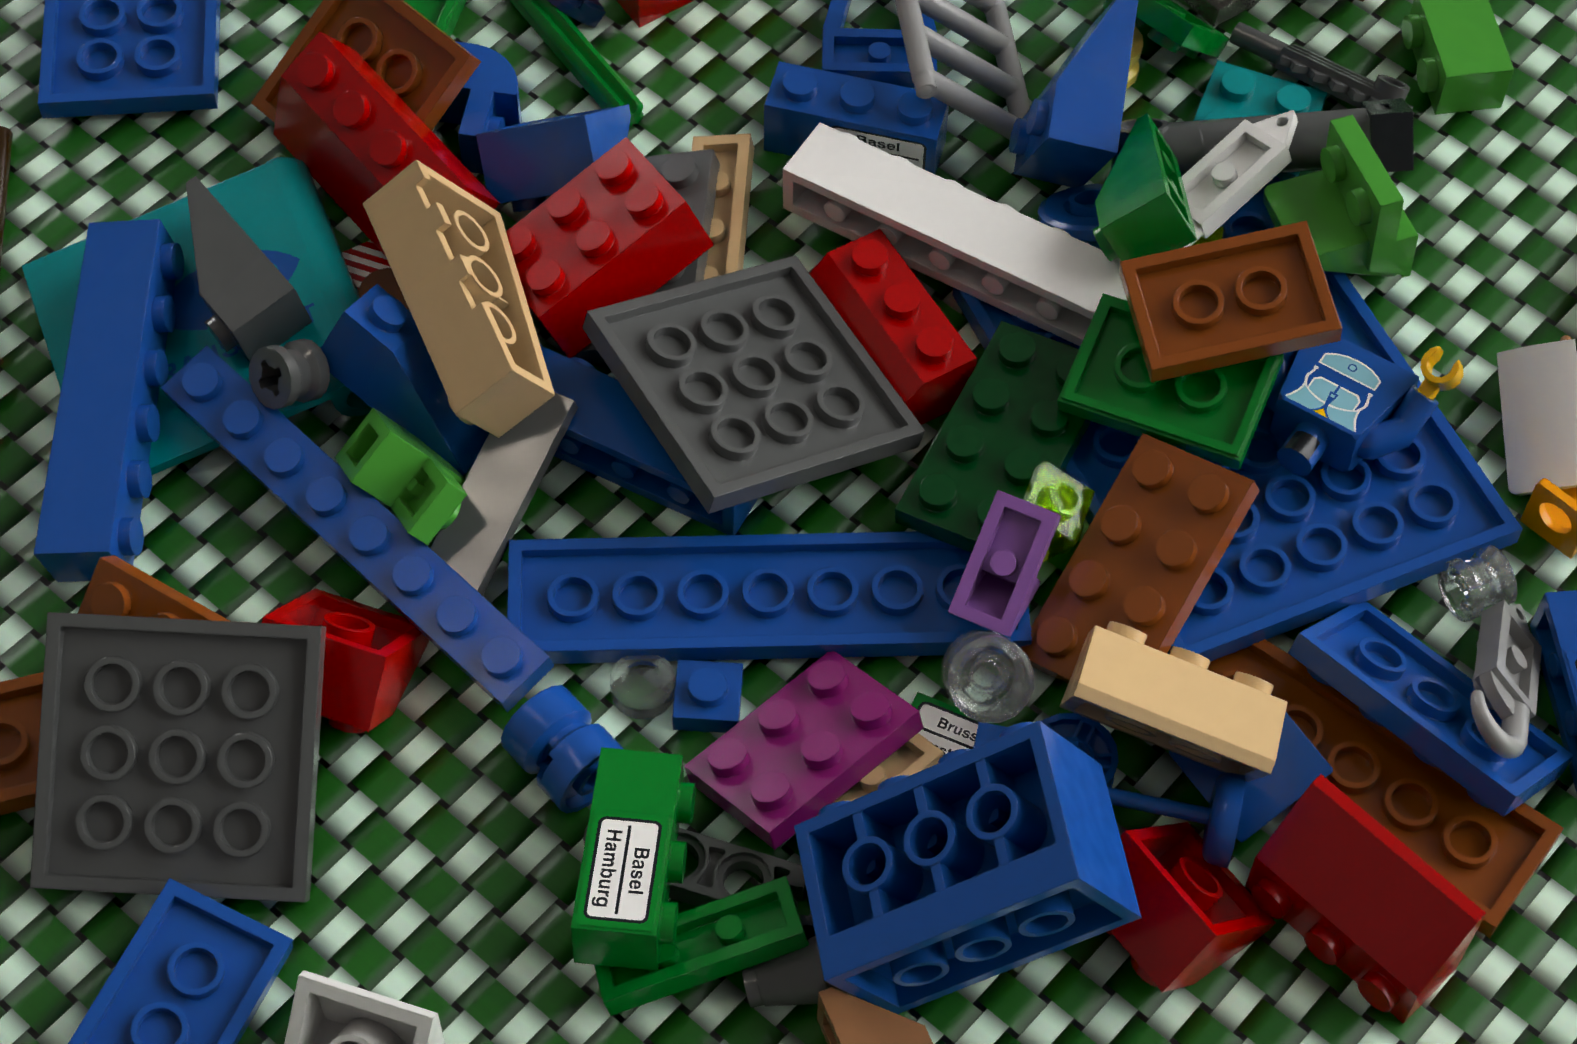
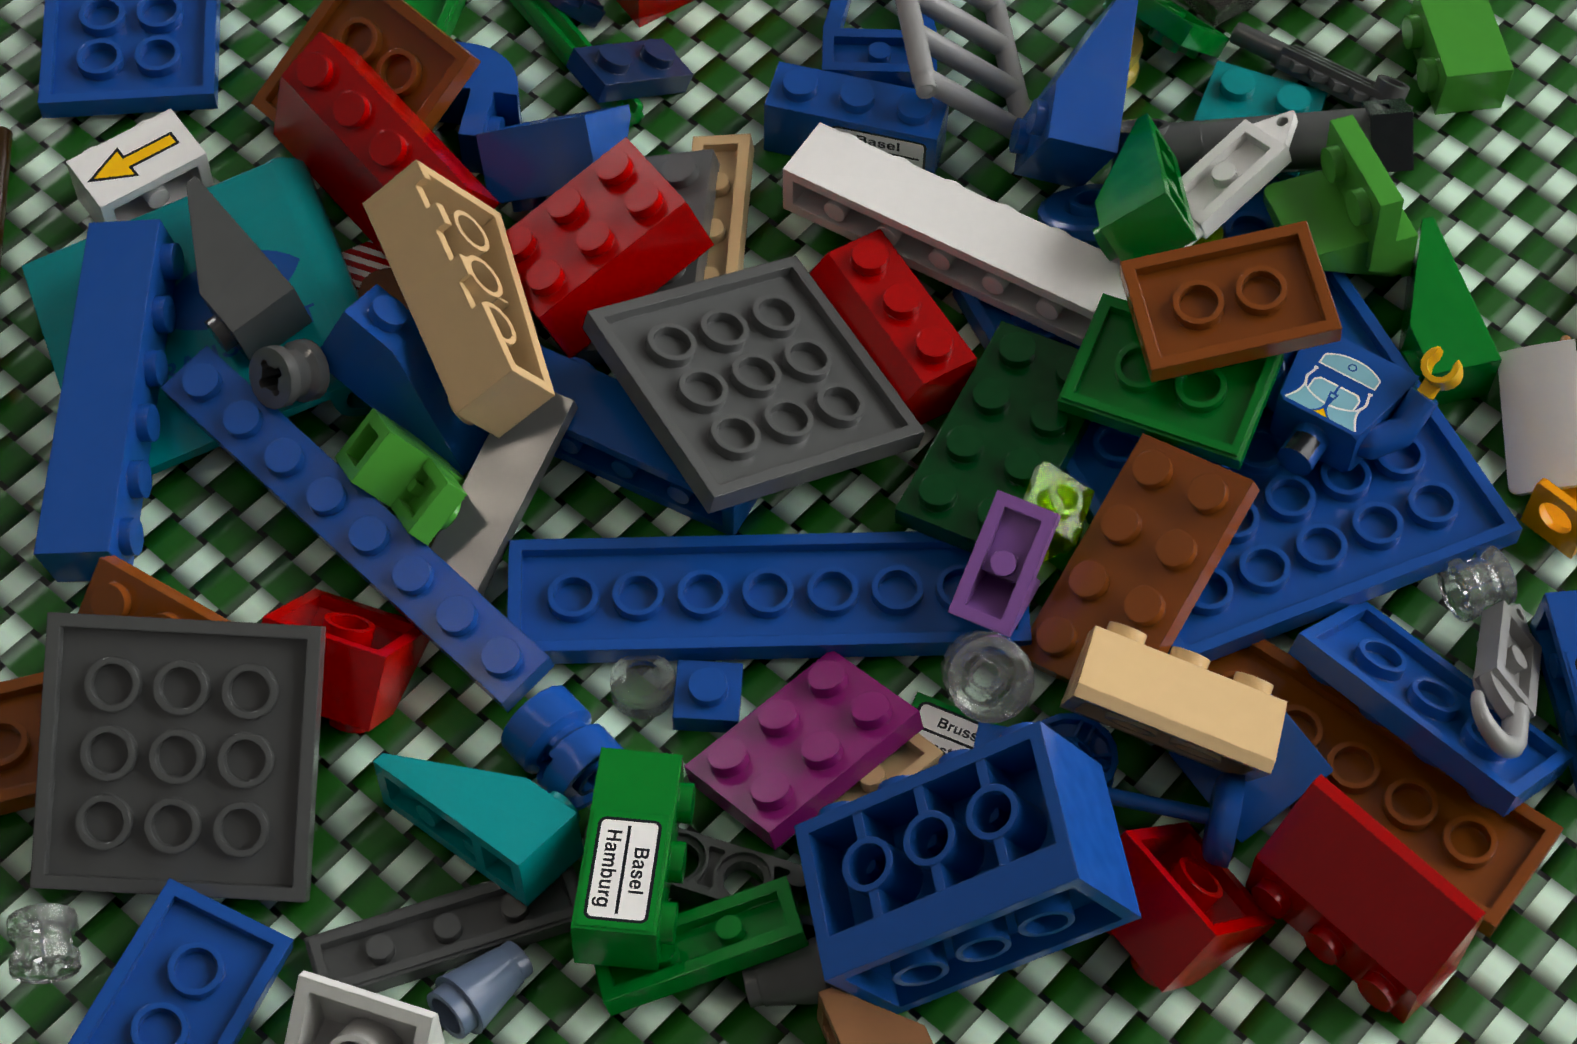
(43, 943): none -> clear wheel
(139, 169): none -> white brick
(439, 934): none -> dark grey tile
(479, 989): none -> sand blue cone
(487, 819): none -> teal slope
(629, 70): none -> dark blue plate
(1444, 315): none -> green slope

